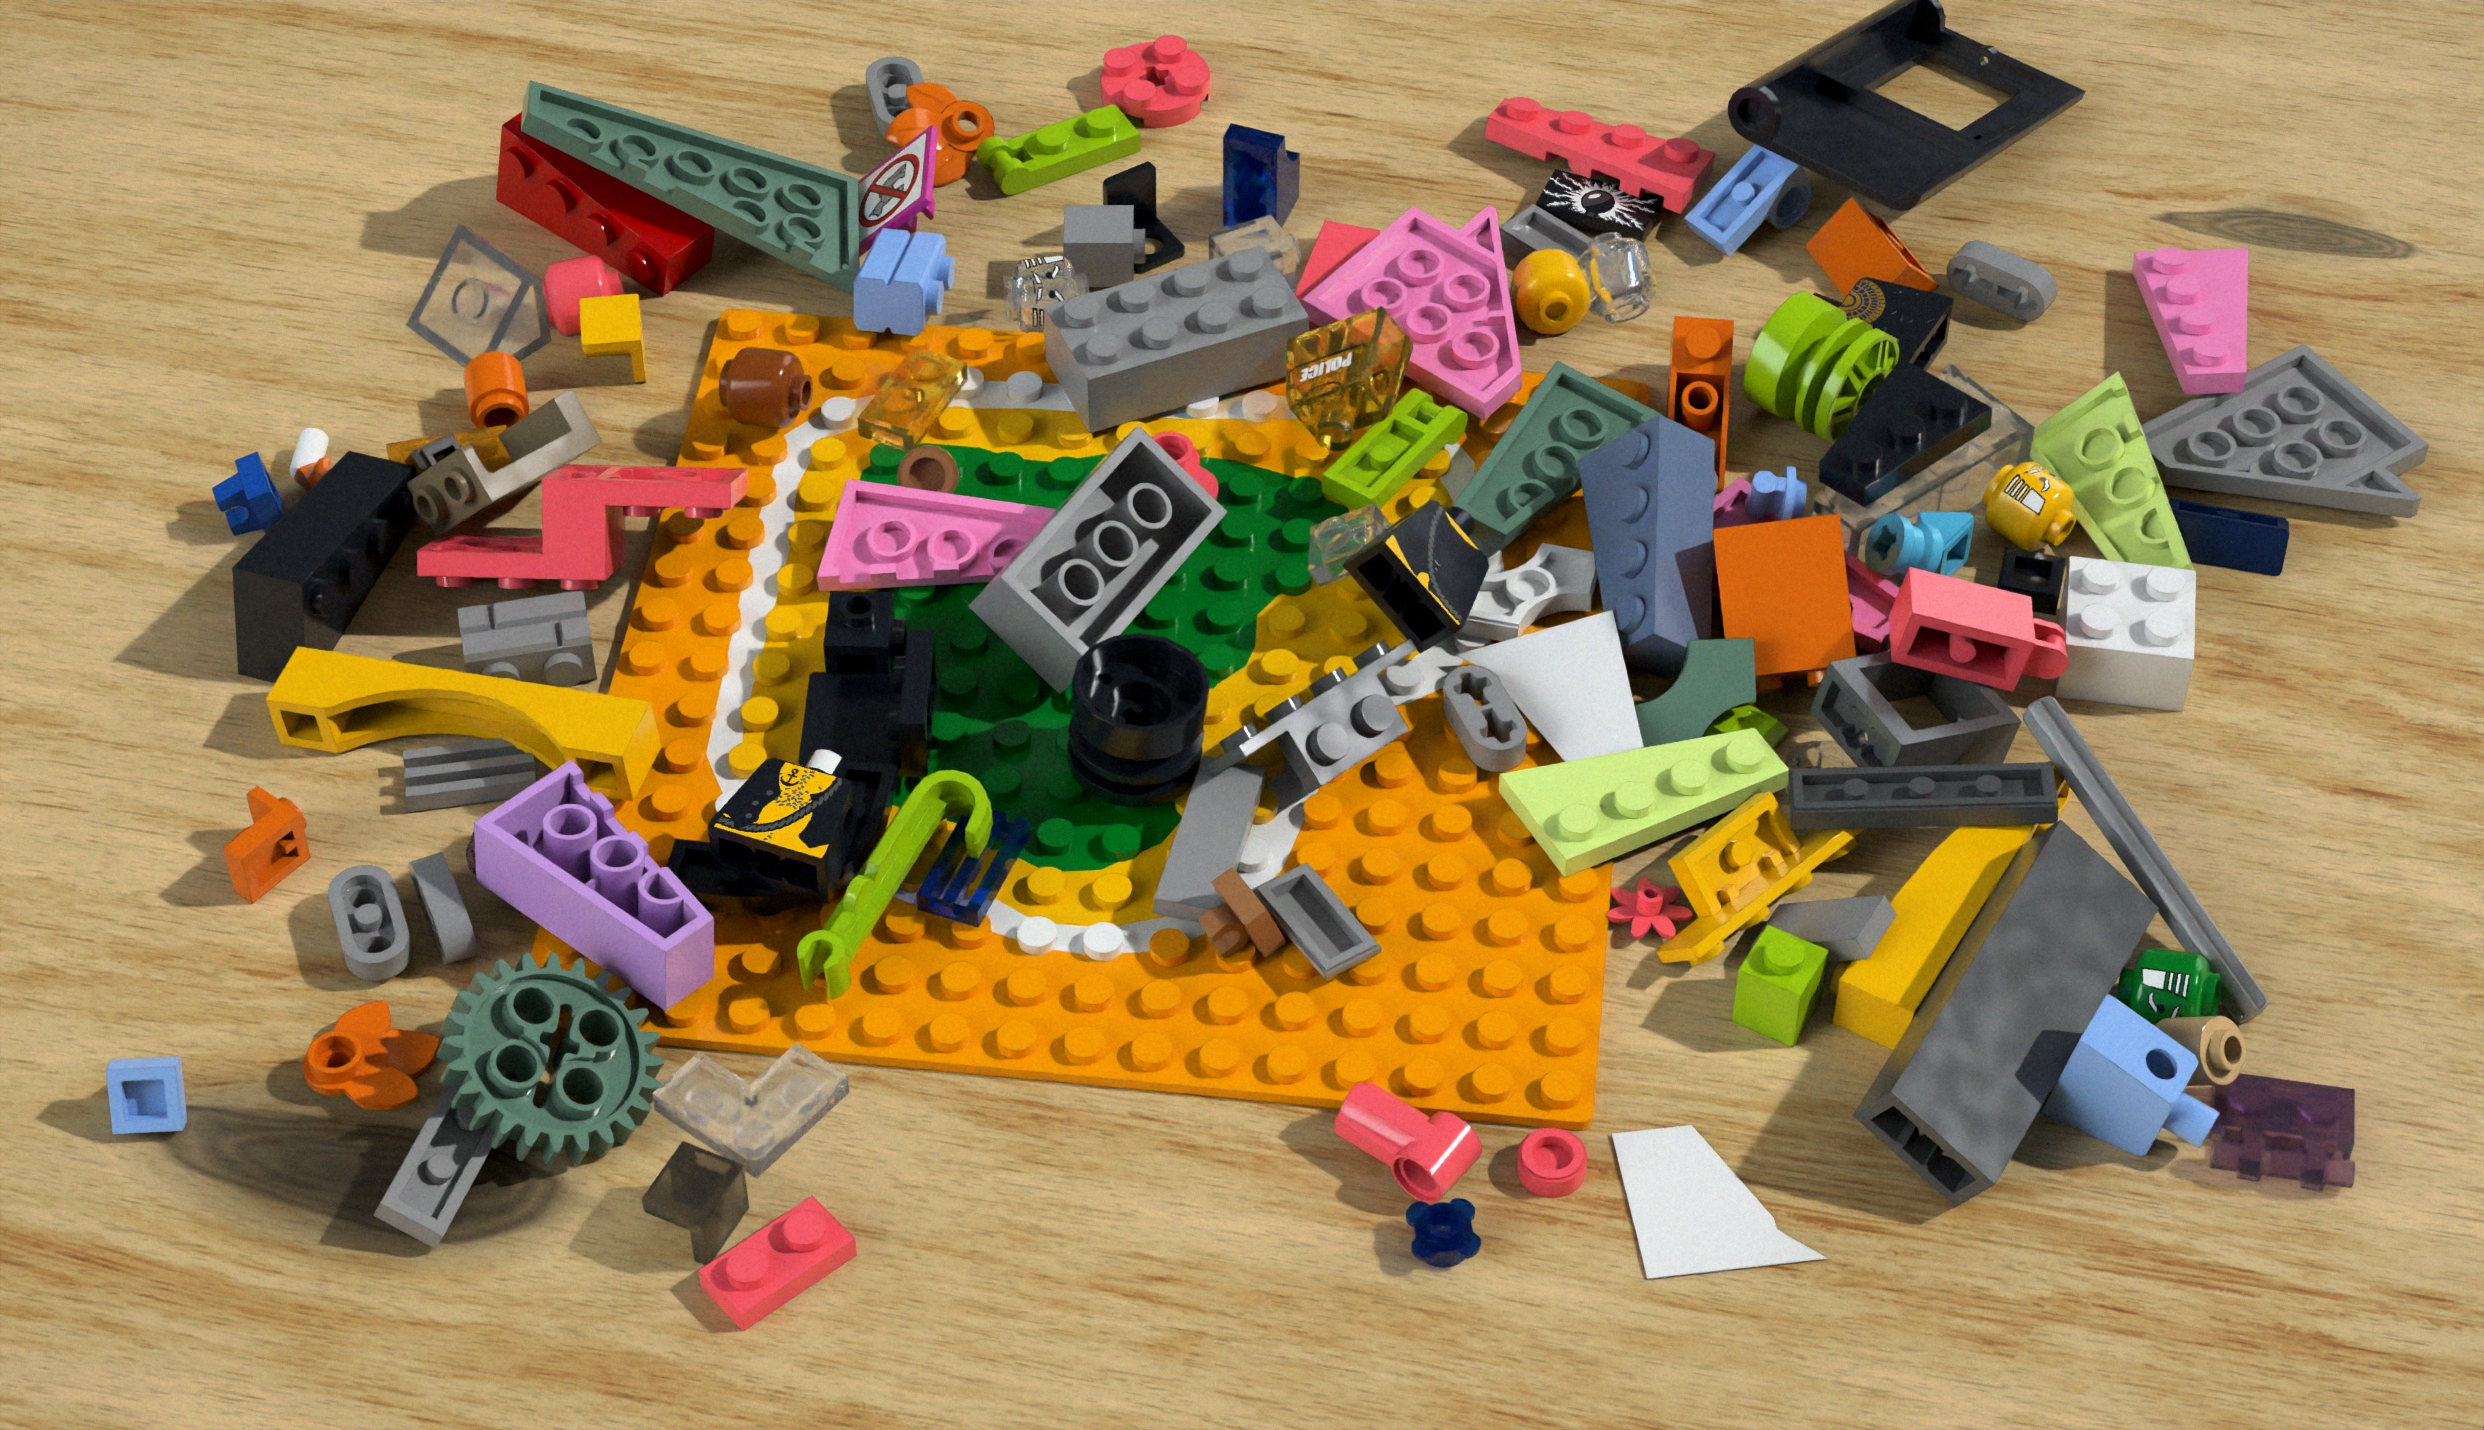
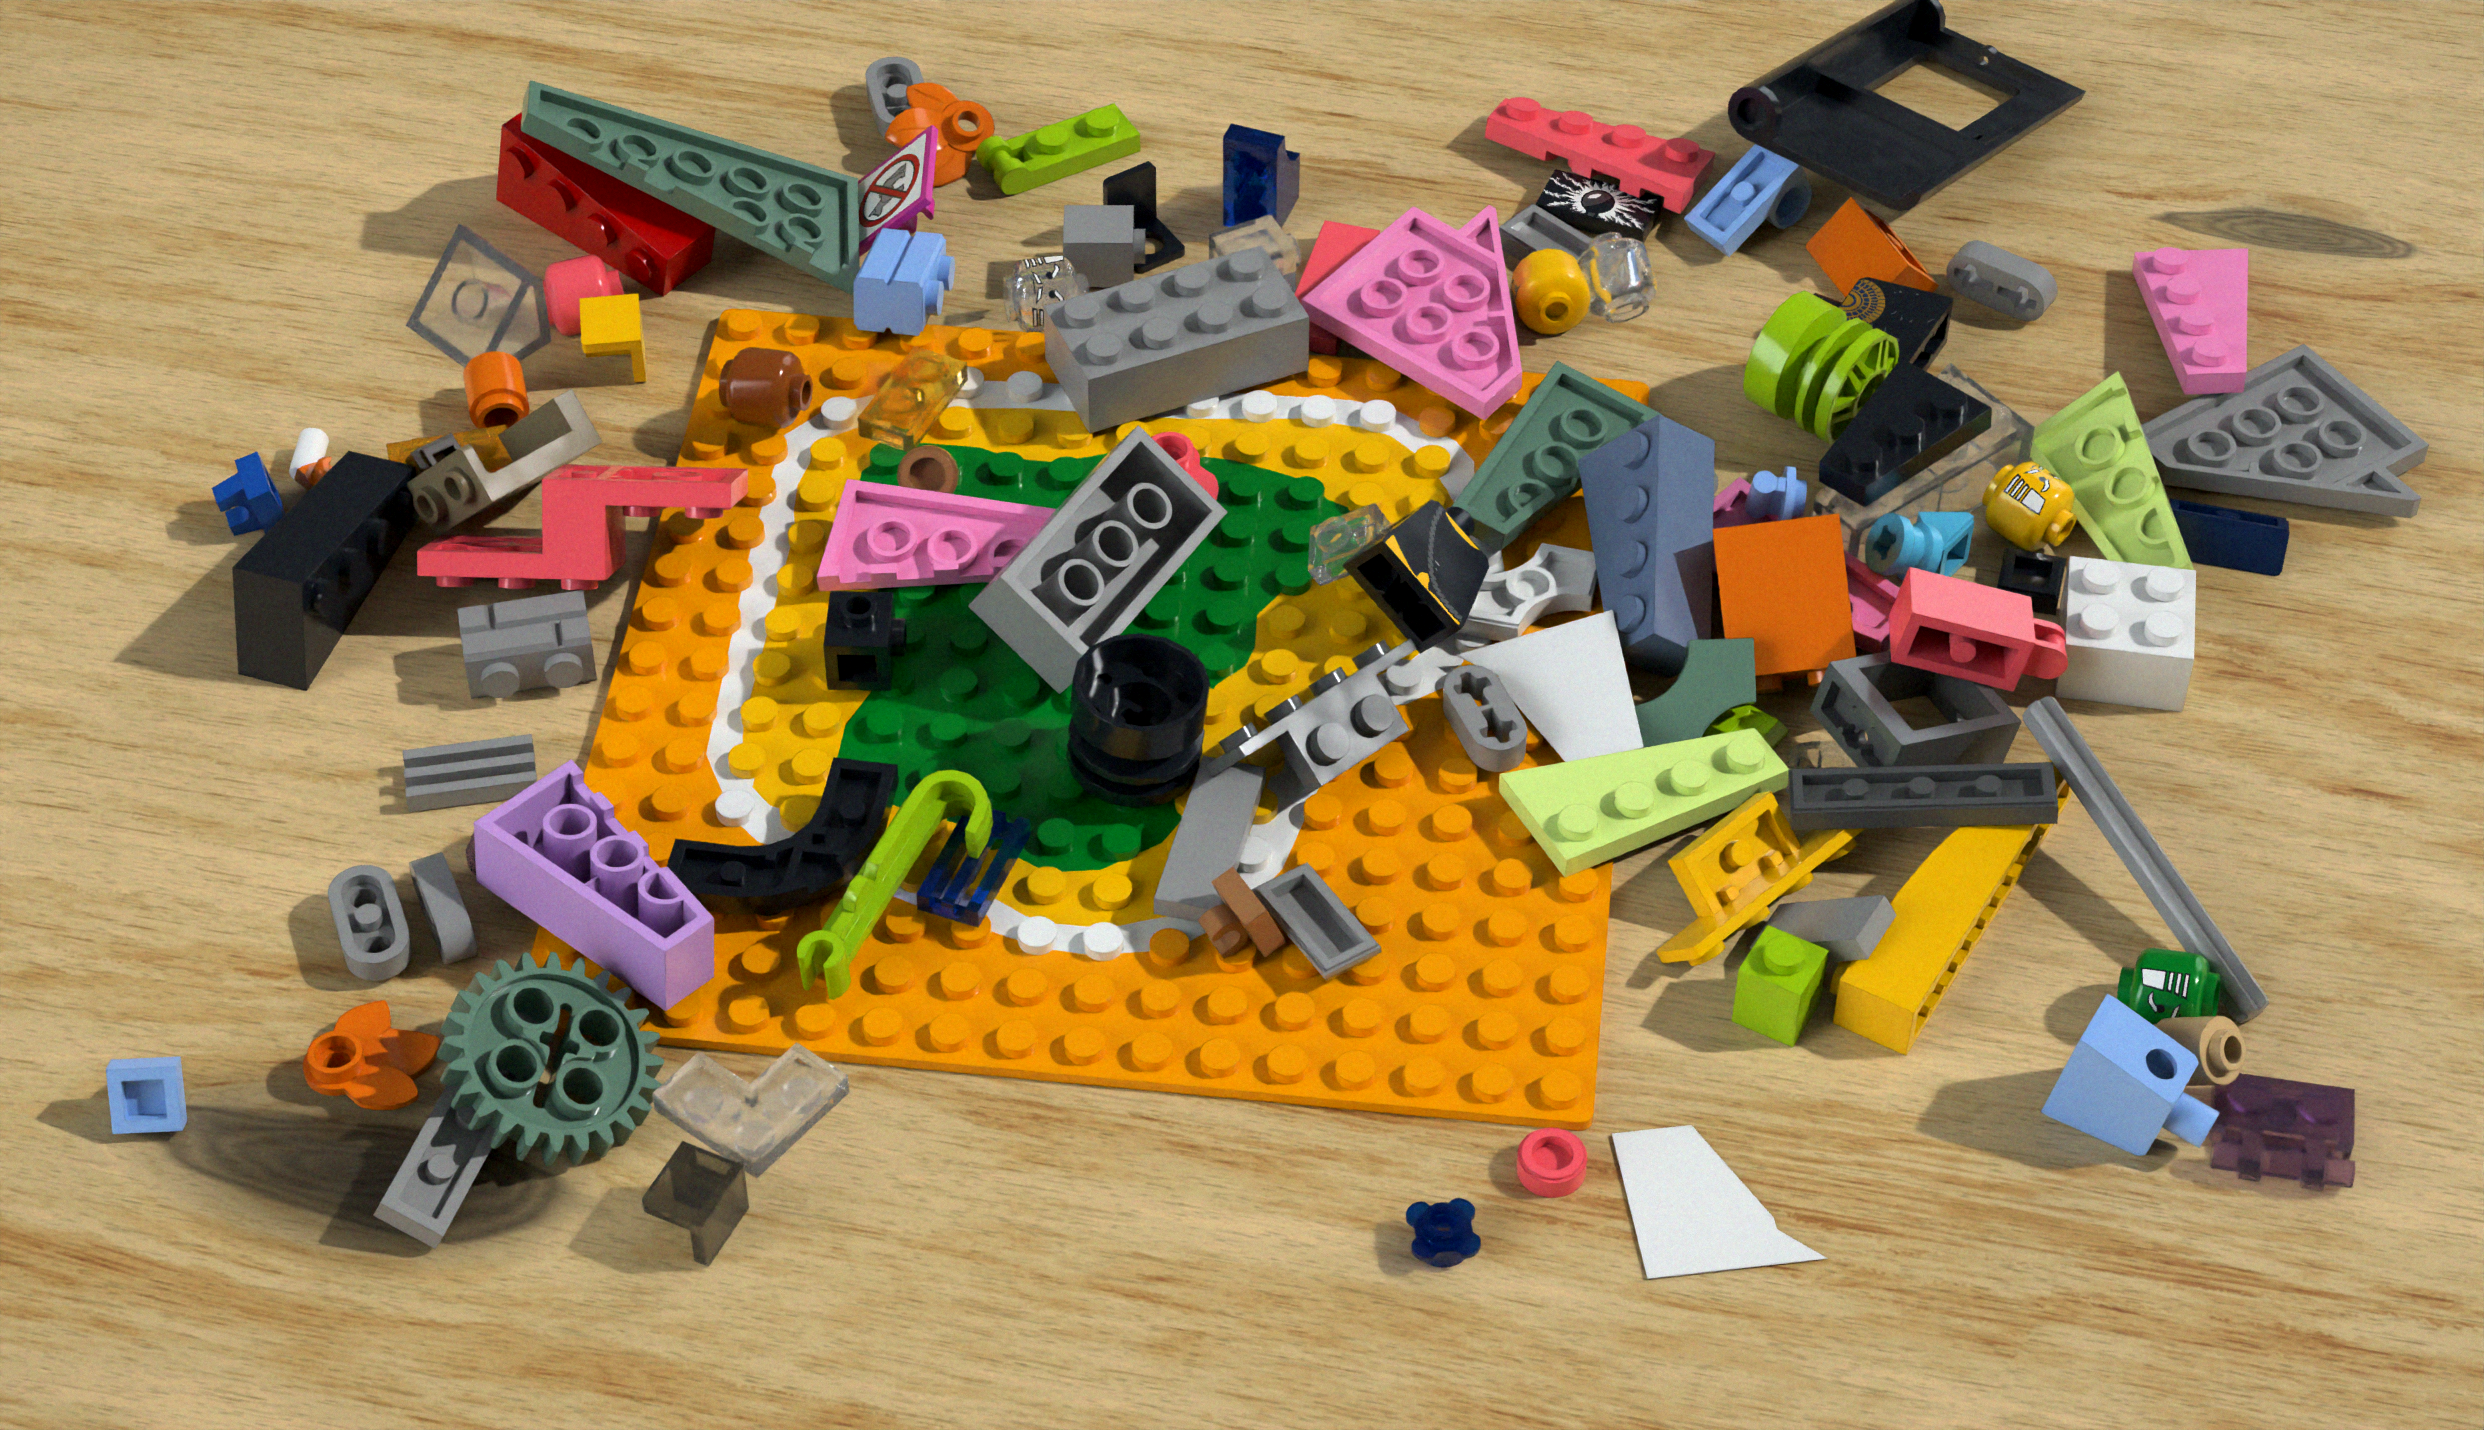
(269, 847): orange bracket -> none
(352, 700): yellow arch -> none
(777, 1263): coral plate -> none
(788, 826): black torso -> none
(875, 713): black bracket -> none
(1131, 74): coral plate -> none
(1346, 375): clear yellow torso -> none
(1393, 451): lime plate -> none
(1421, 1150): coral piece -> none
(1648, 908): coral plant -> none
(1701, 380): orange slope -> none
(2006, 1014): dark grey brick -> none

